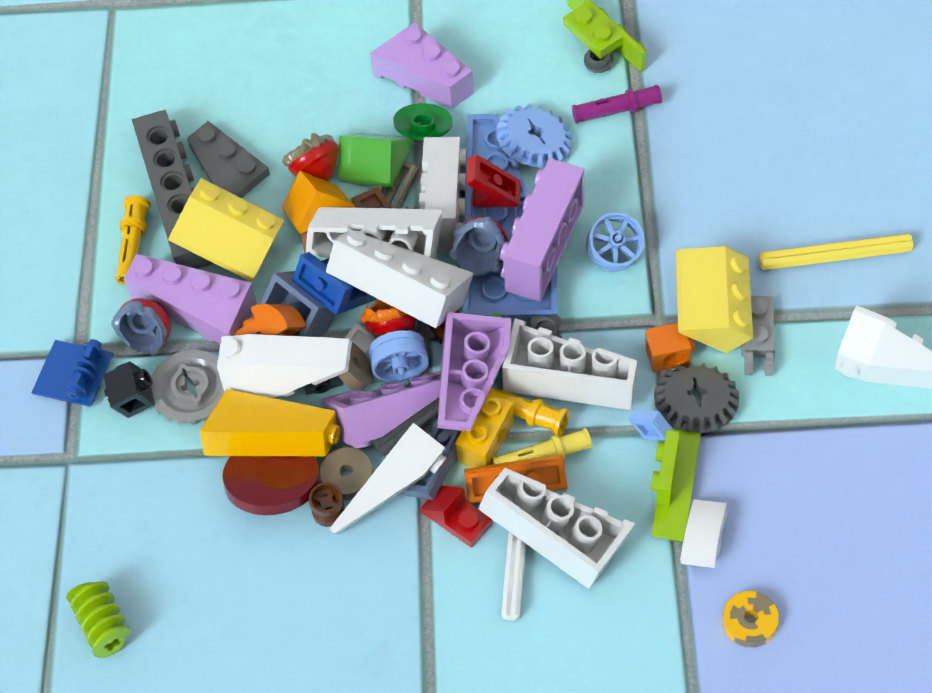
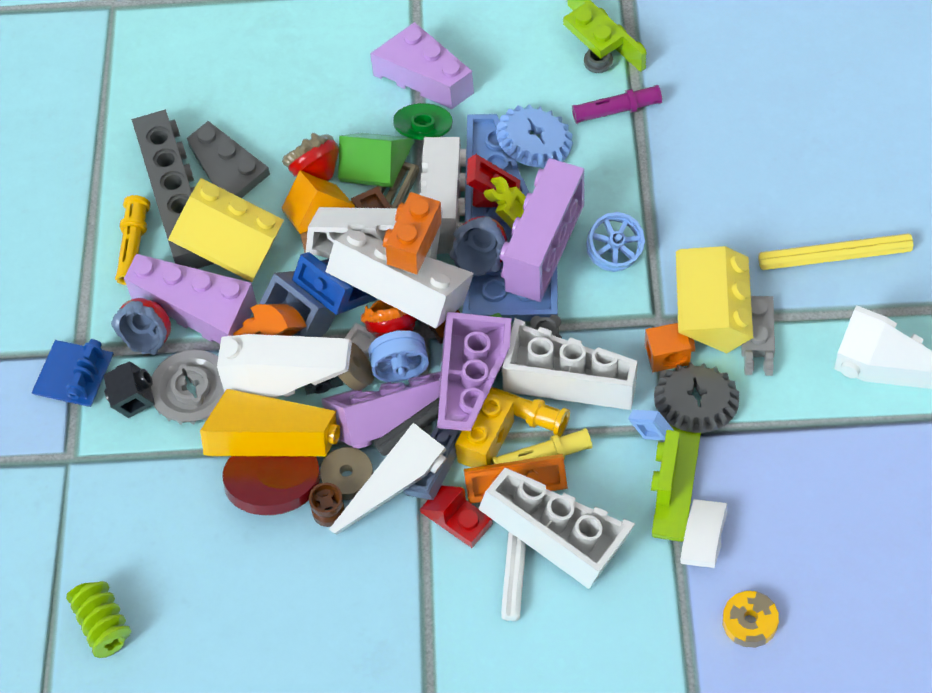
(413, 232): none -> orange brick
(509, 200): none -> neon yellow plate

